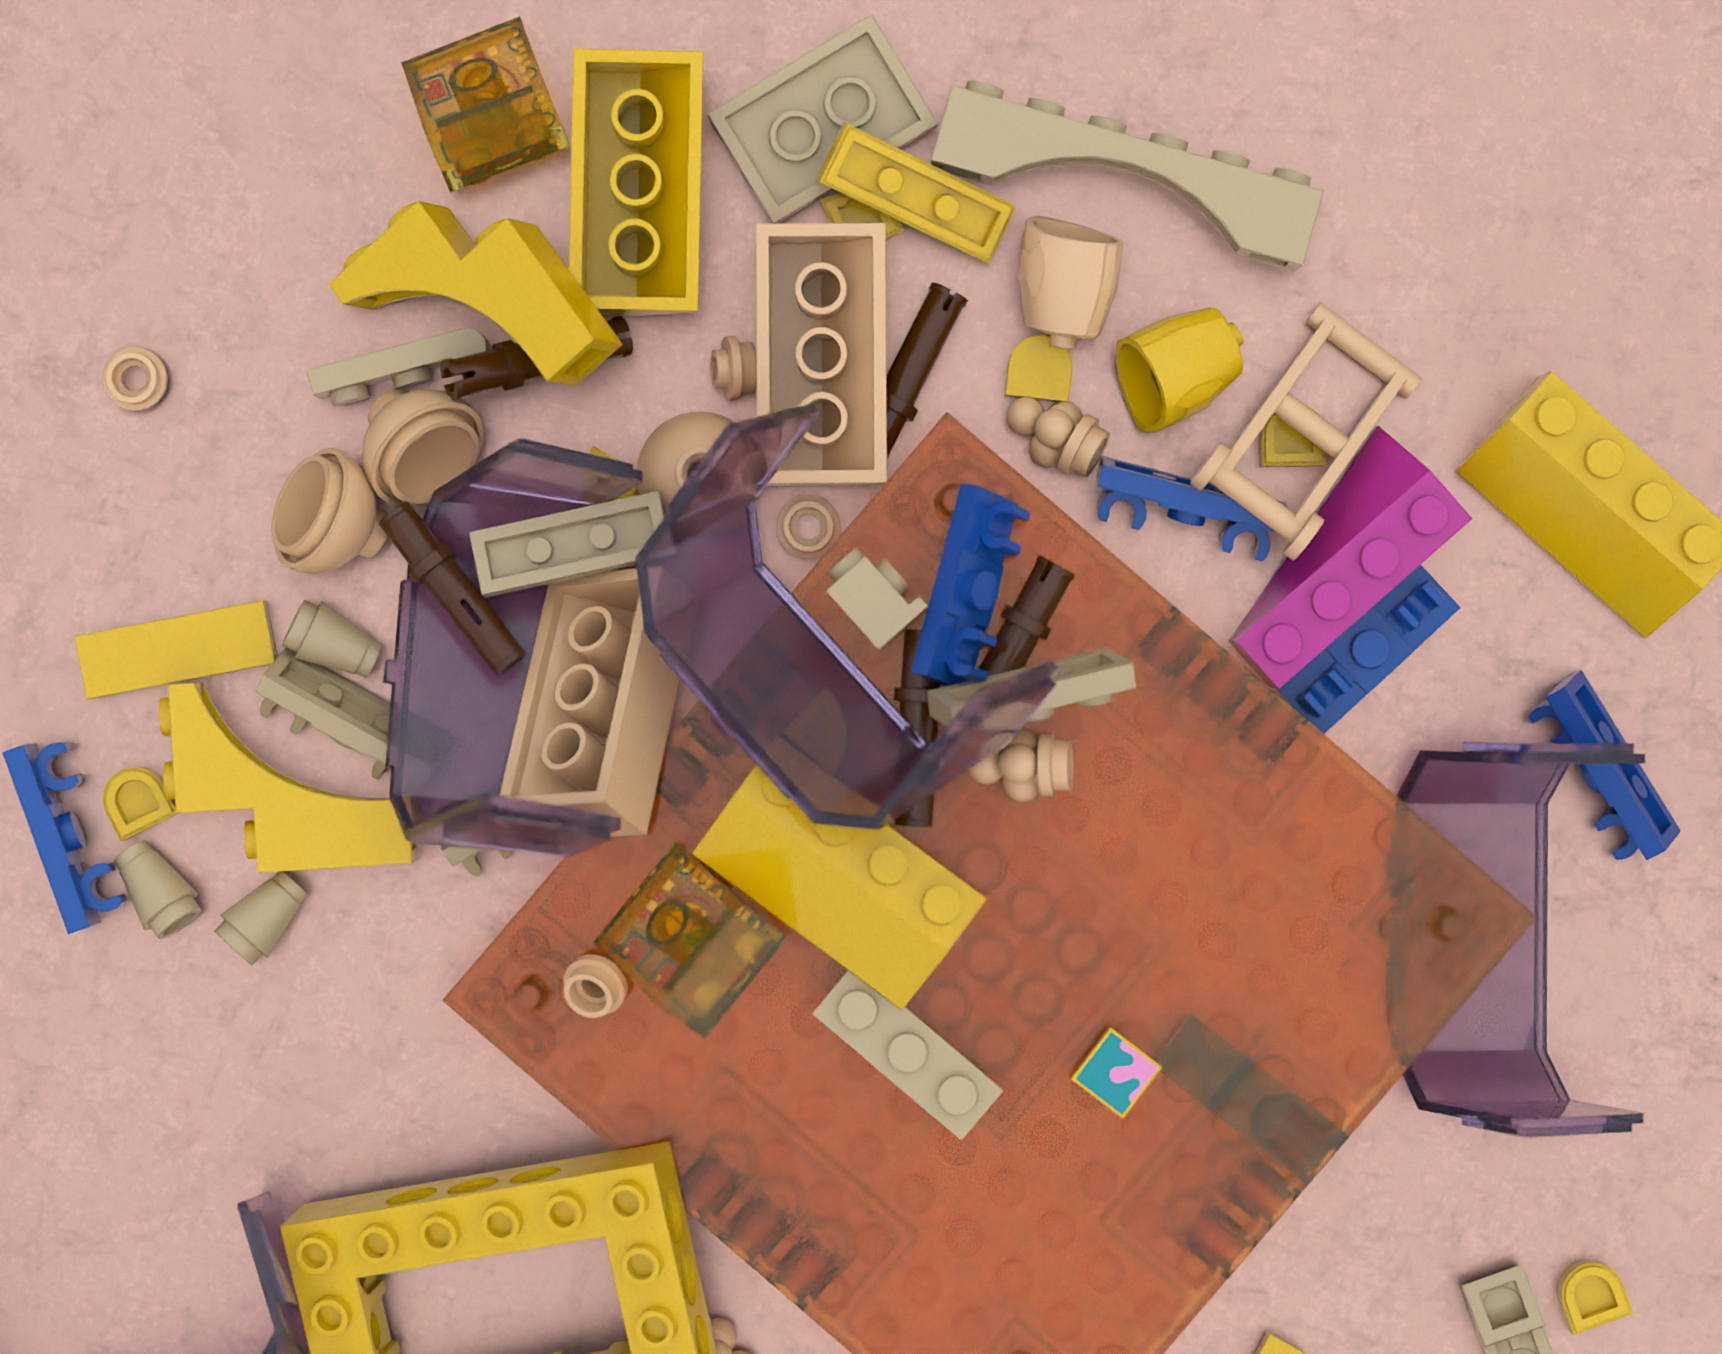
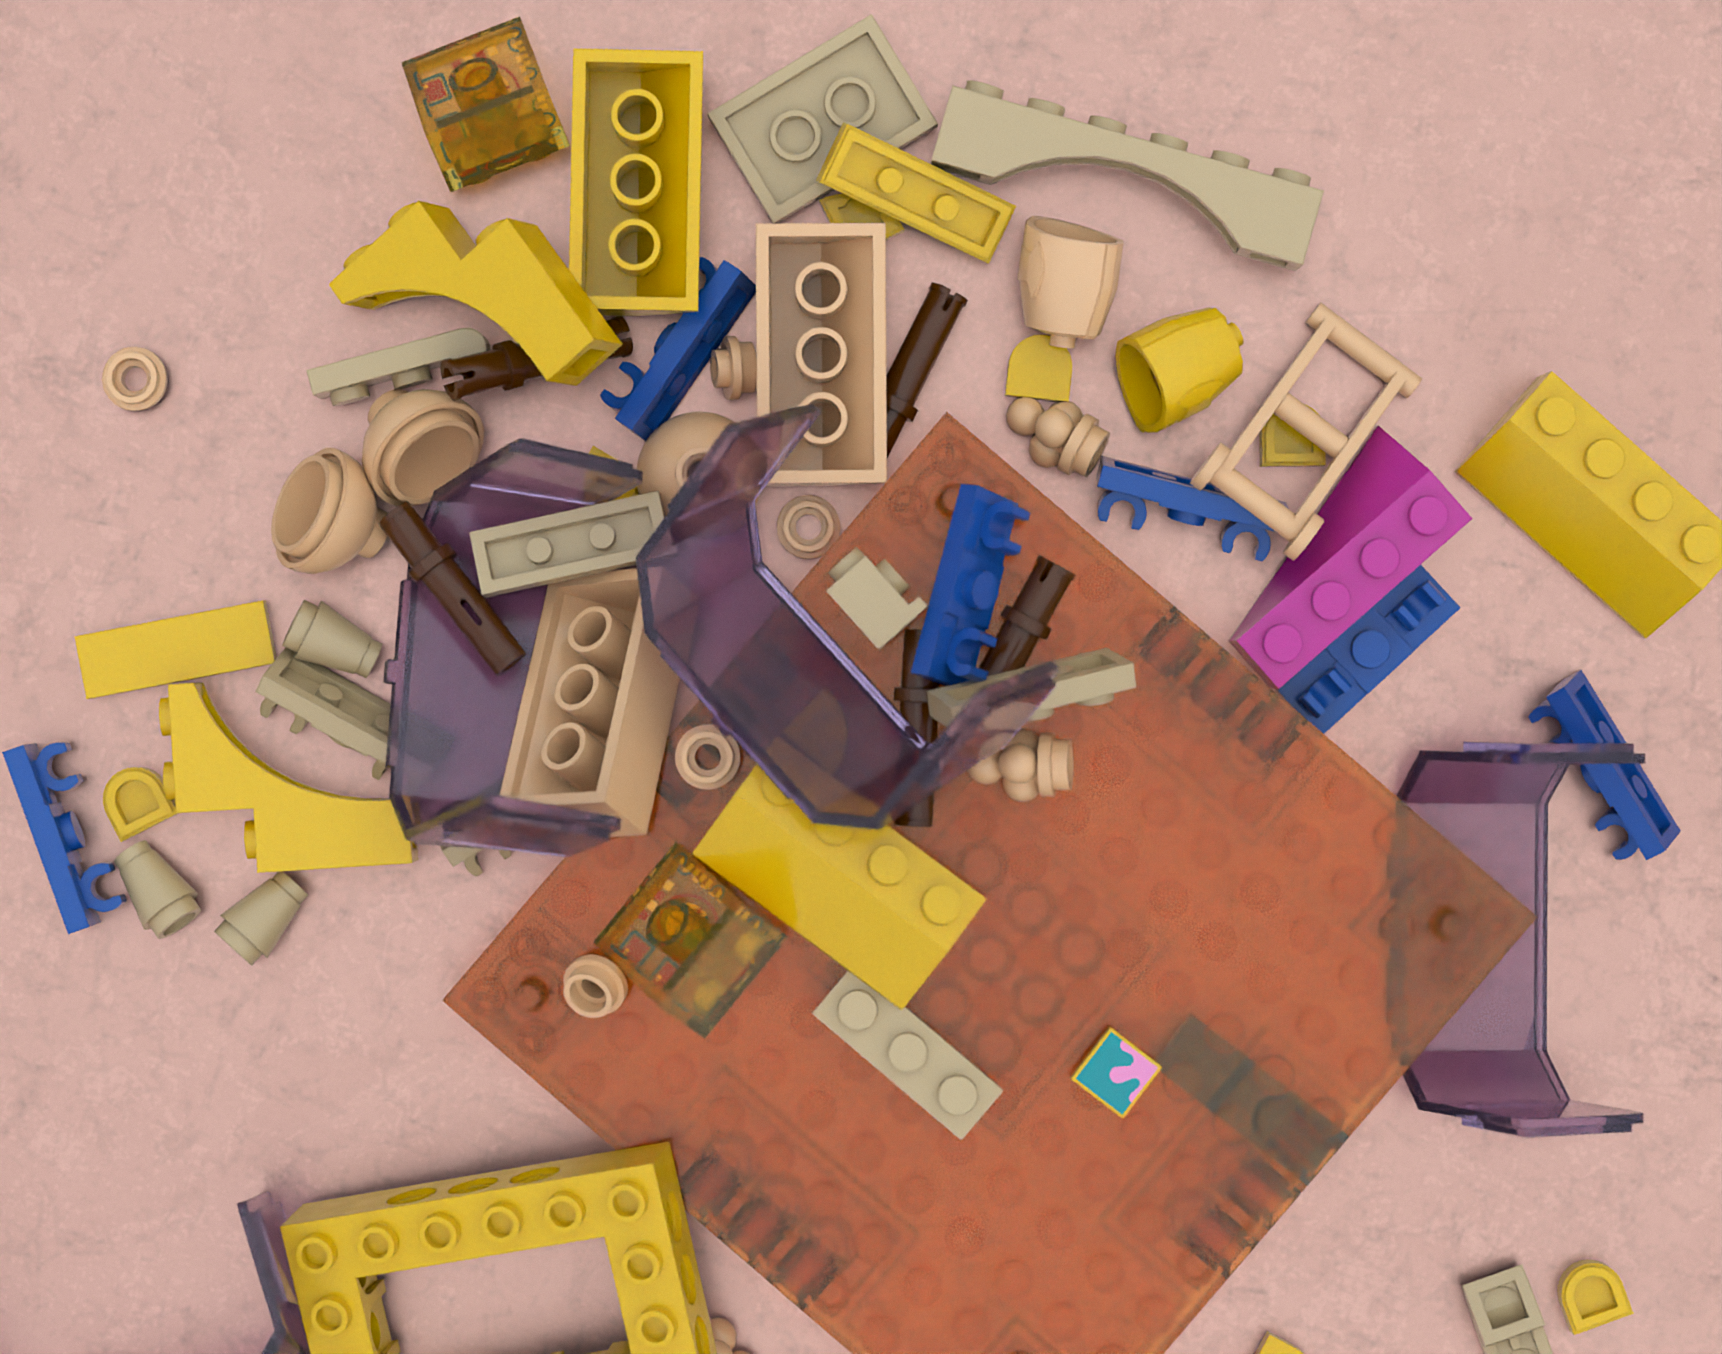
(682, 351): none -> blue plate
(689, 768): none -> light nougat plate

